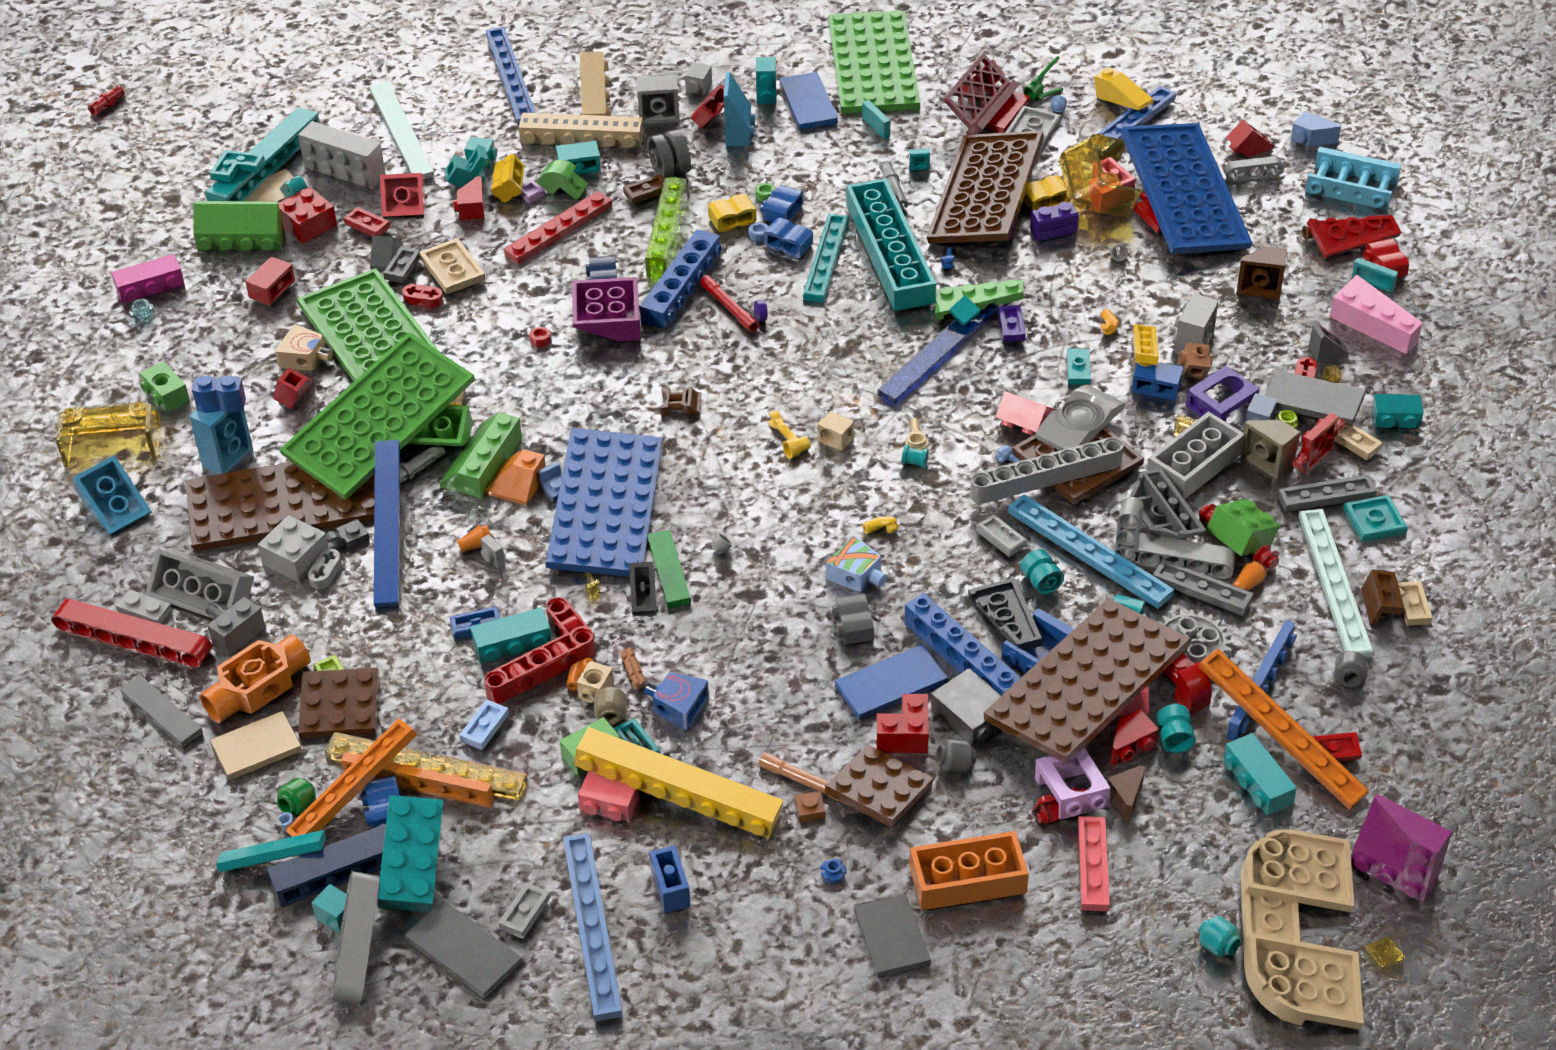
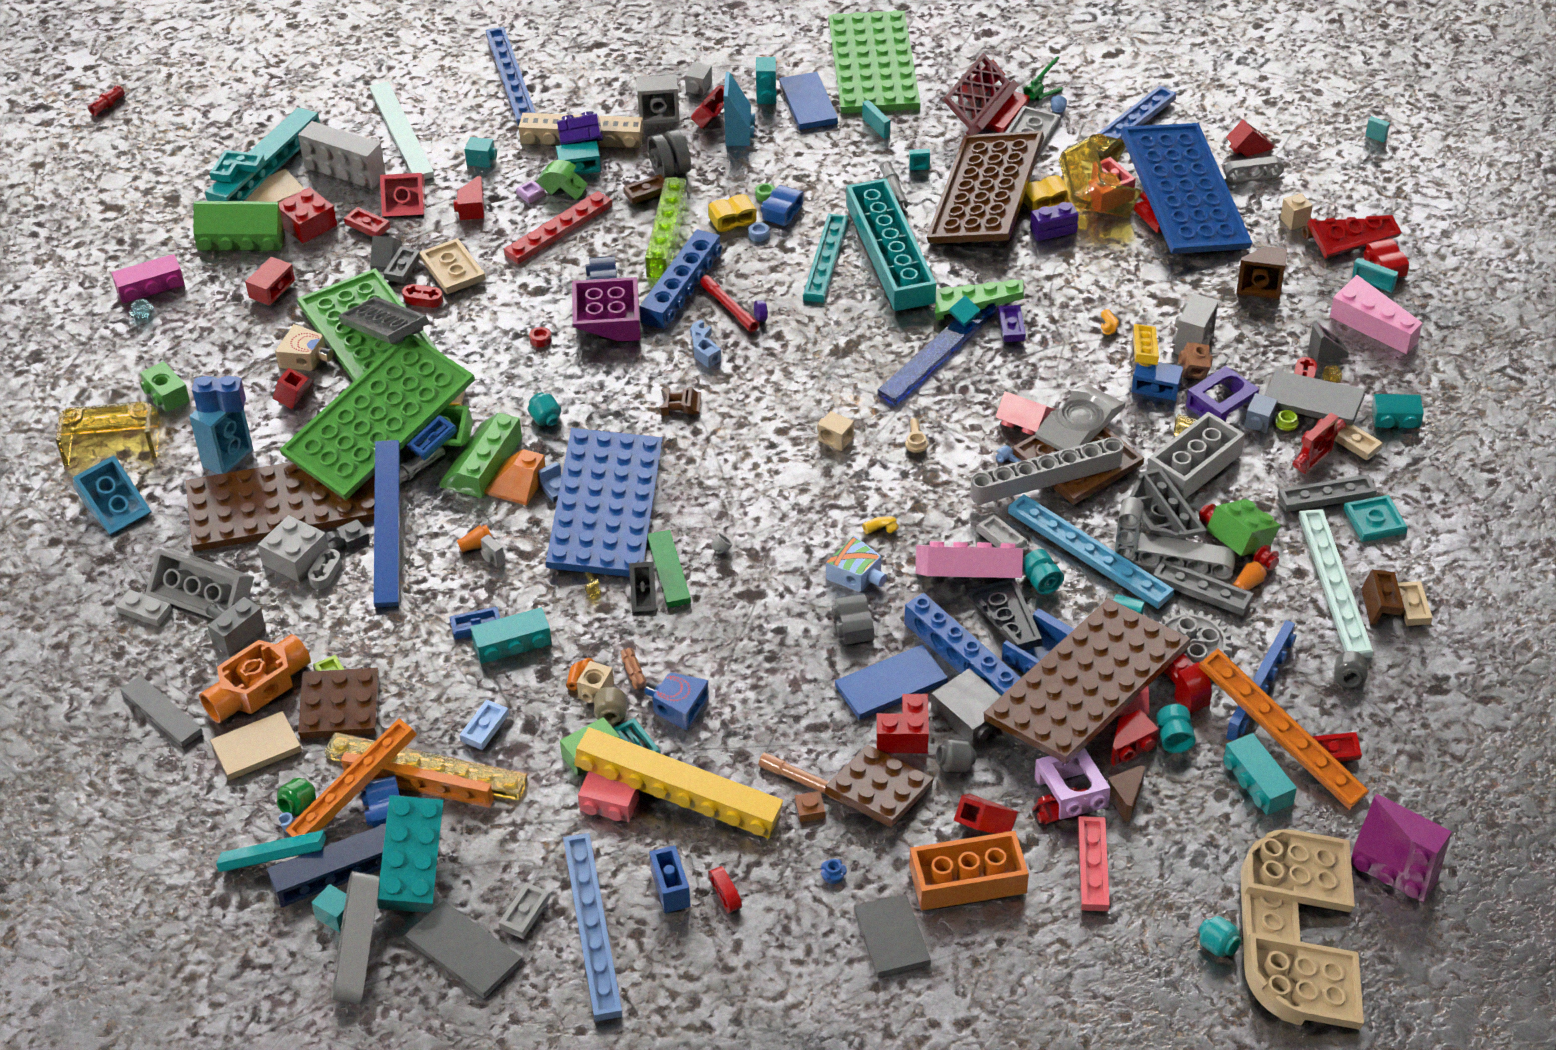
(131, 633): beam -> none
(293, 186): teal leg -> none
(384, 320): none -> dark grey plate
(434, 440): none -> blue tile
(462, 171): teal brick -> none
(507, 178): yellow brick -> none
(544, 409): none -> teal head
(546, 661): red beam -> none
(580, 129): none -> dark purple brick
(594, 84): tan wedge -> none
(704, 349): none -> medium blue piece
(725, 889): none -> red beam
(787, 237): blue brick -> none
(793, 444): yellow brick -> none
(915, 456): teal bush -> none
(947, 261): blue hand -> none
(969, 561): none -> bright pink wedge
(985, 814): none -> red slope
(1078, 366): plate -> none
(1119, 89): yellow slope -> none
(1123, 250): light grey hinge -> none
(1270, 445): dark tan slope -> none
(1296, 211): none -> tan brick
(1315, 130): medium blue slope -> none
(1357, 166): medium azure fence -> none
(1377, 129): none -> teal tile
(1384, 953): clear yellow tile -> none

